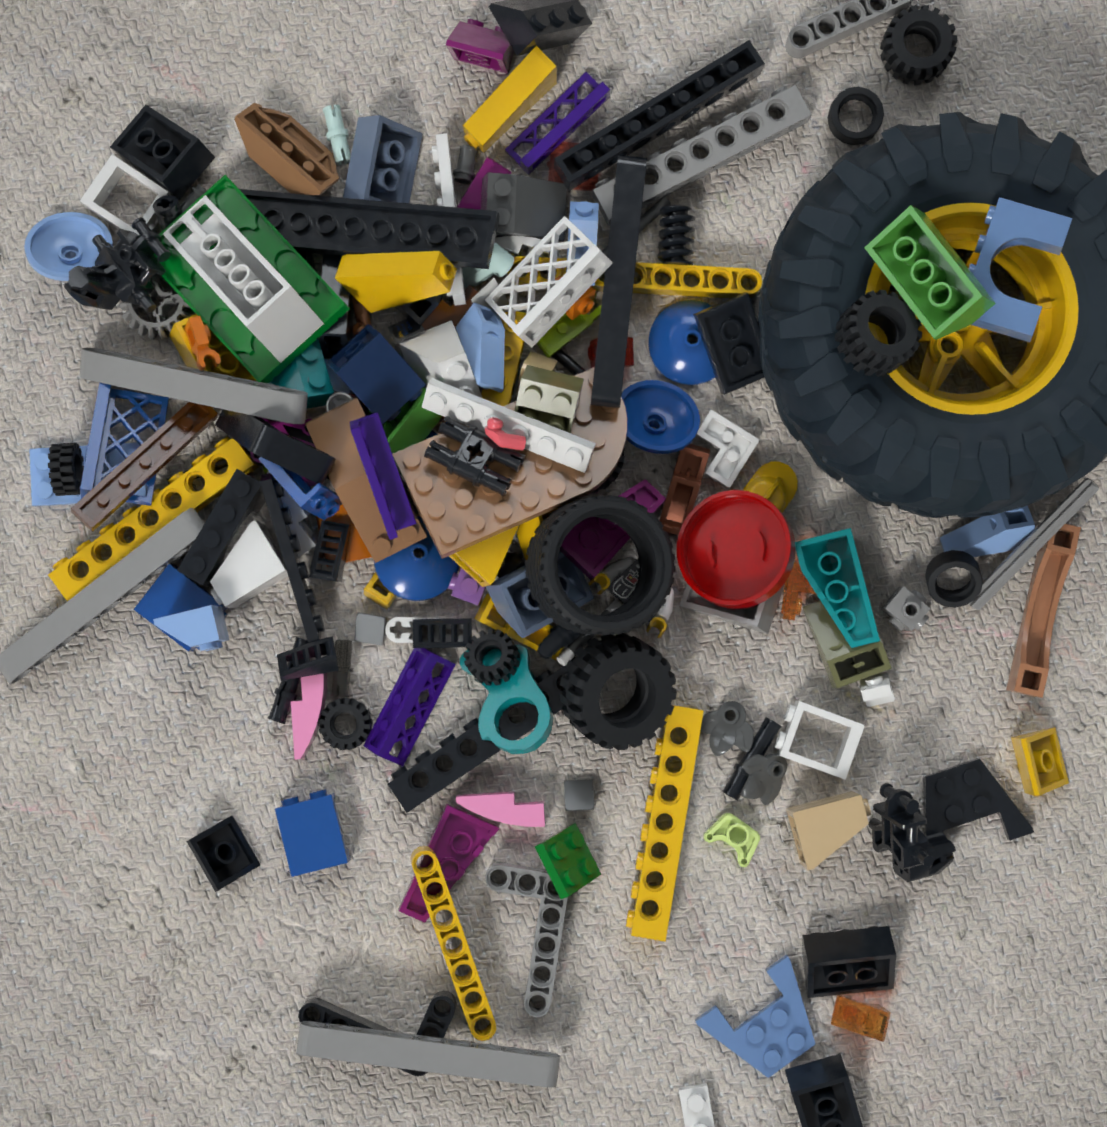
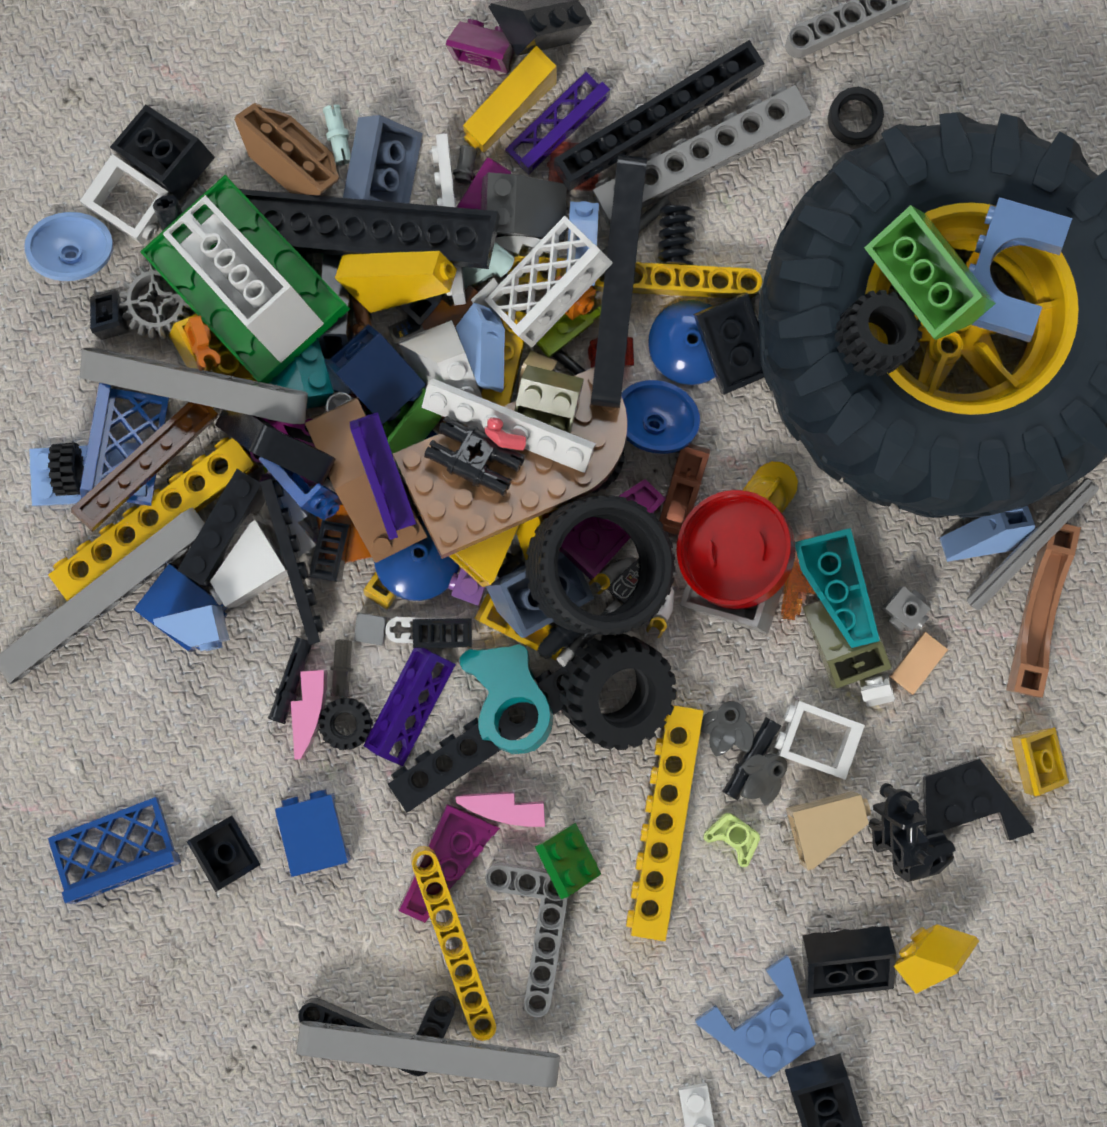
(106, 316): none -> black slope
(119, 875): none -> blue fence
(121, 270): black piece -> none
(318, 666): black slope -> none
(502, 667): black tyre -> none
(579, 795): dark grey slope -> none
(733, 444): white plate -> none
(861, 1017): clear orange slope -> none
(918, 663): none -> light nougat tile
(932, 27): black tyre -> none
(934, 956): none -> yellow slope
(957, 597): black tyre -> none

